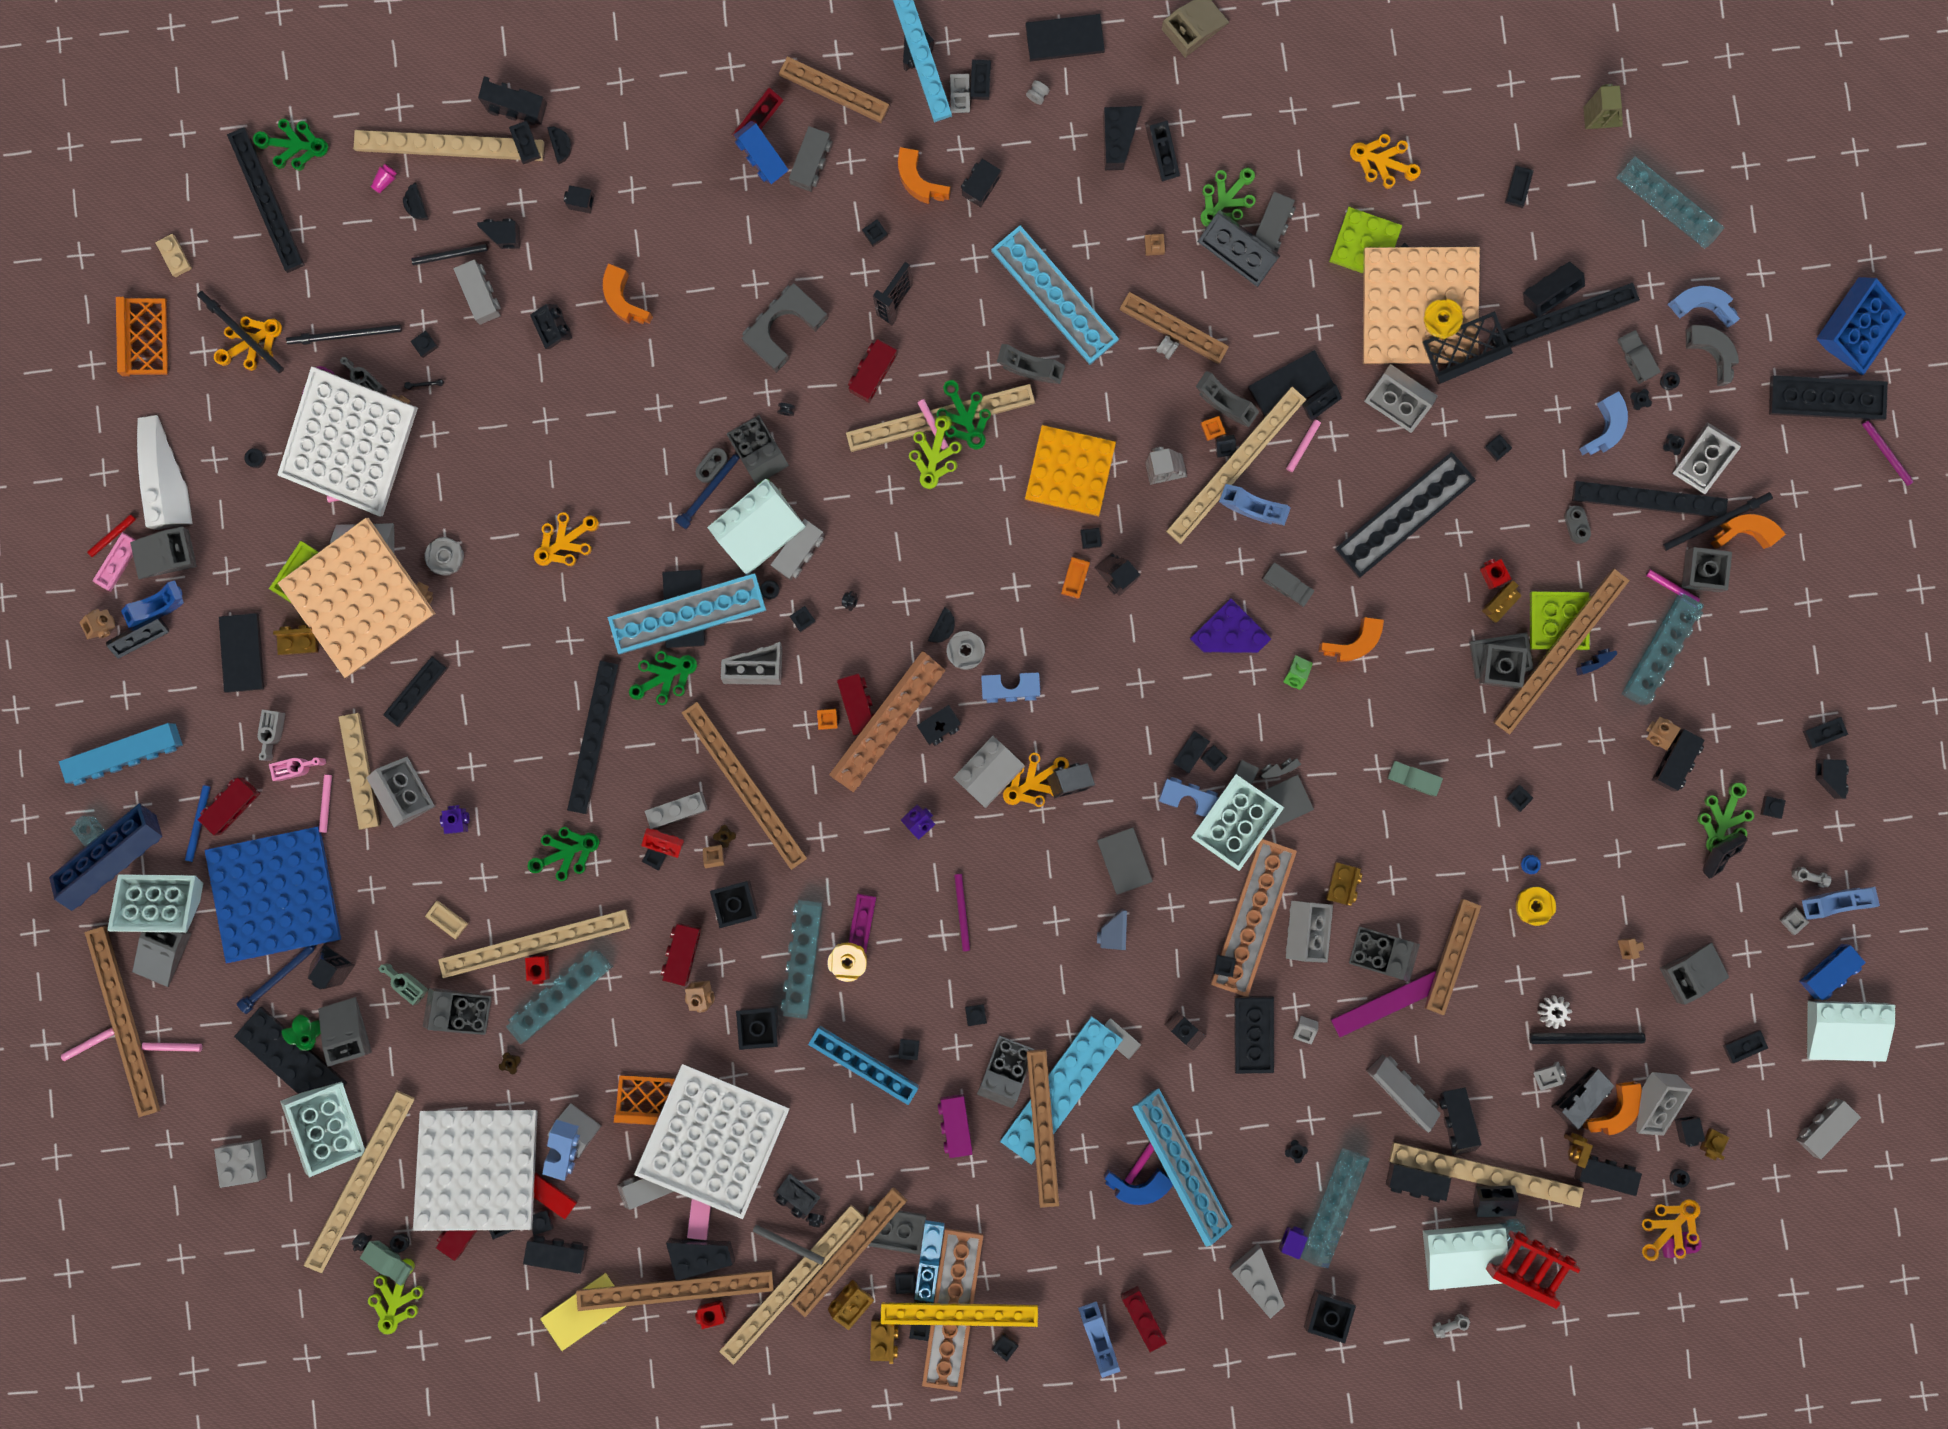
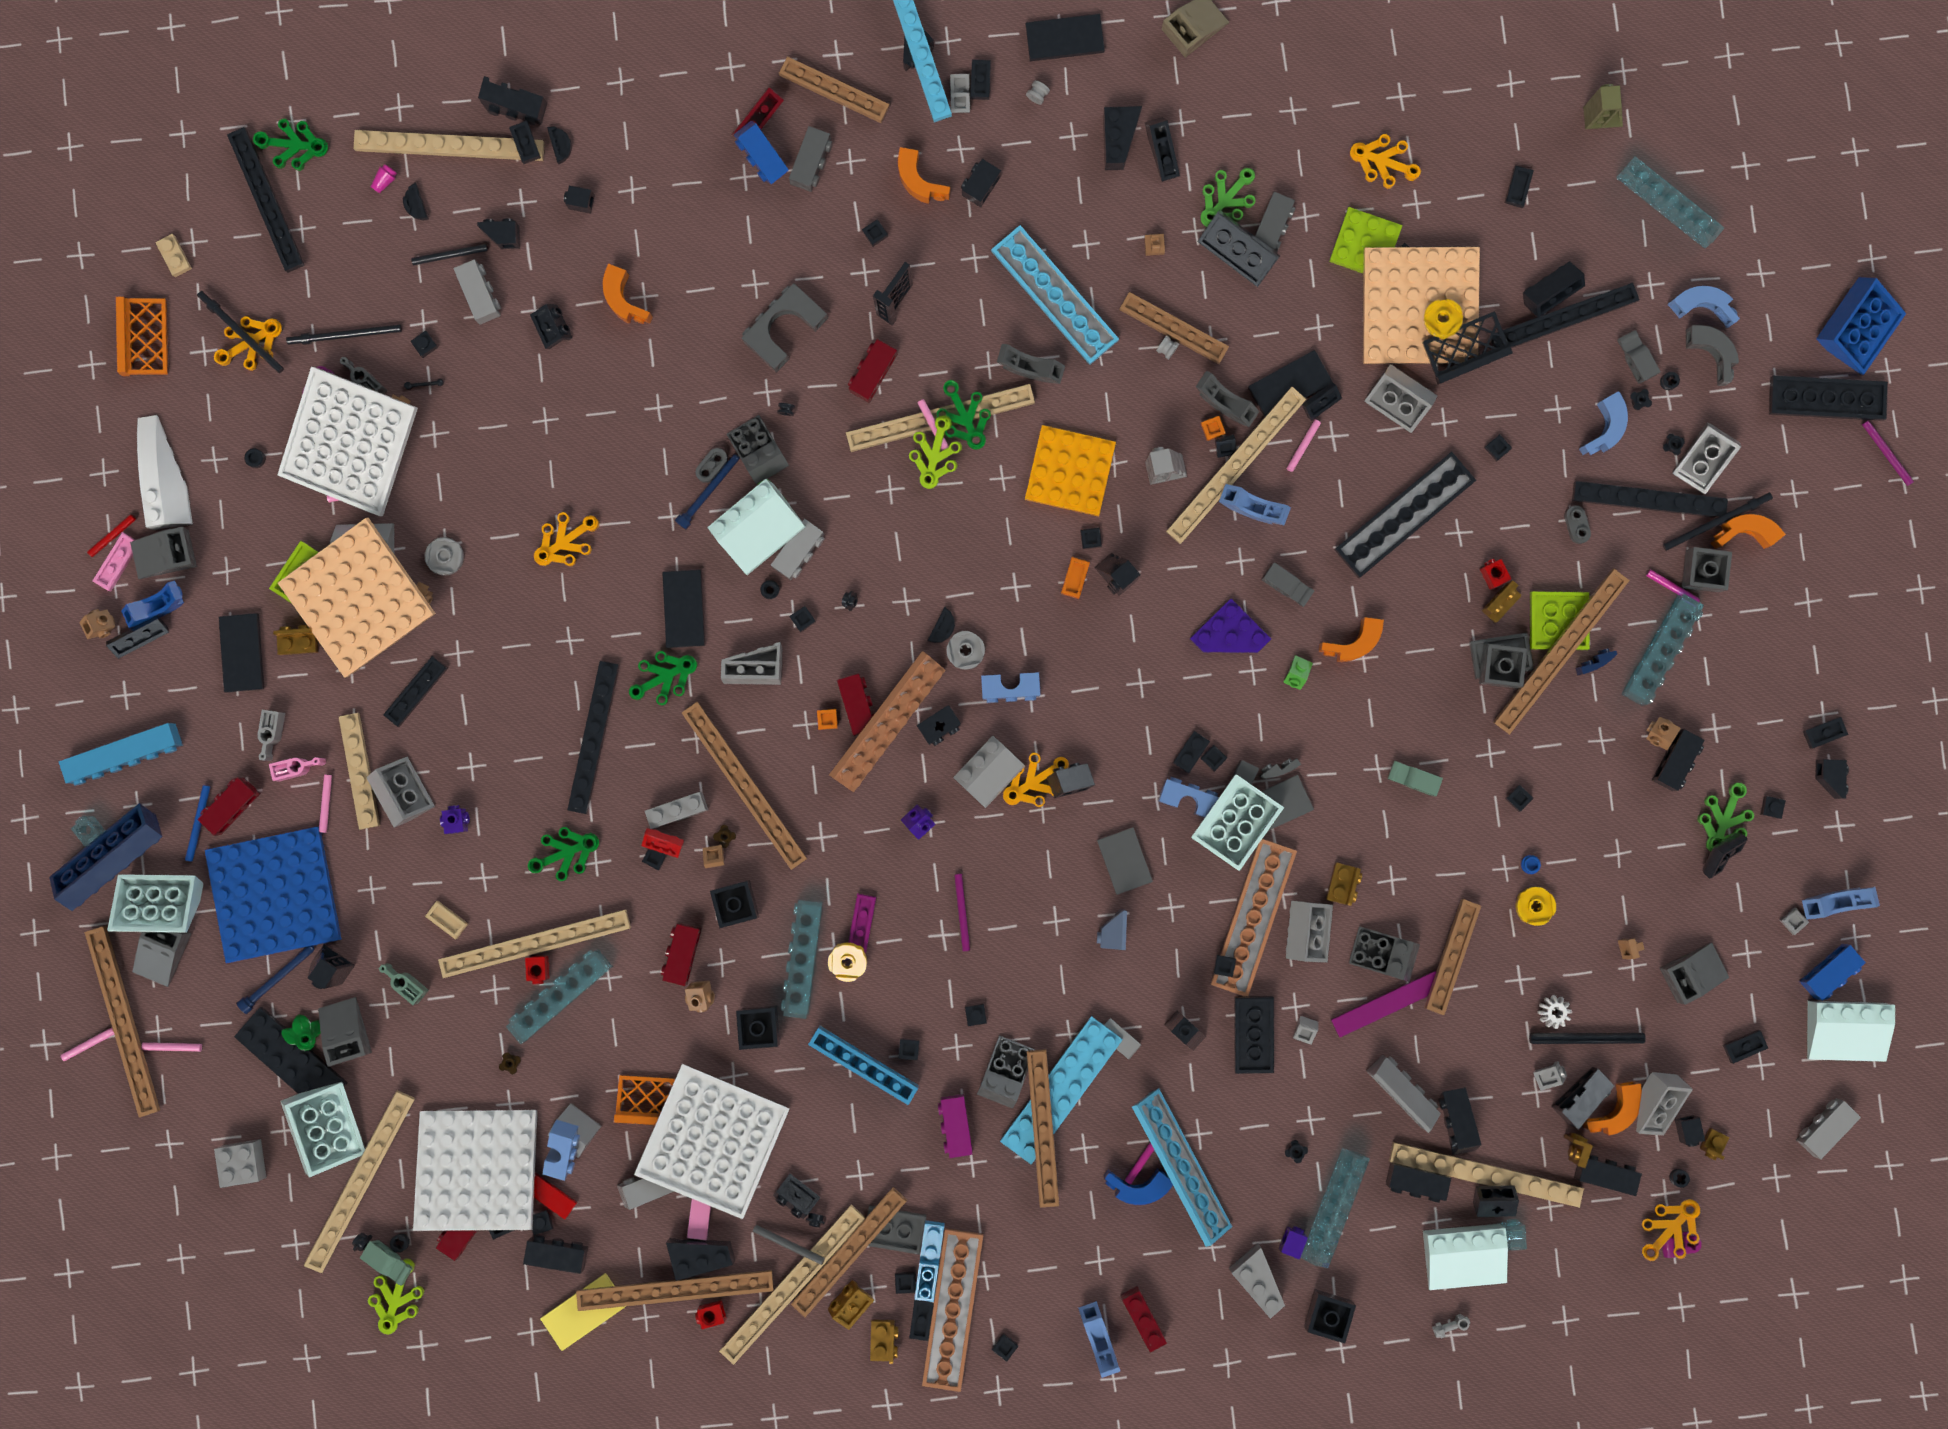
(456, 1011): dark grey slope -> none
(686, 613): piece -> none
(959, 1314): yellow plate -> none
(1532, 1286): red fence -> none
(1801, 874): light grey bar -> none

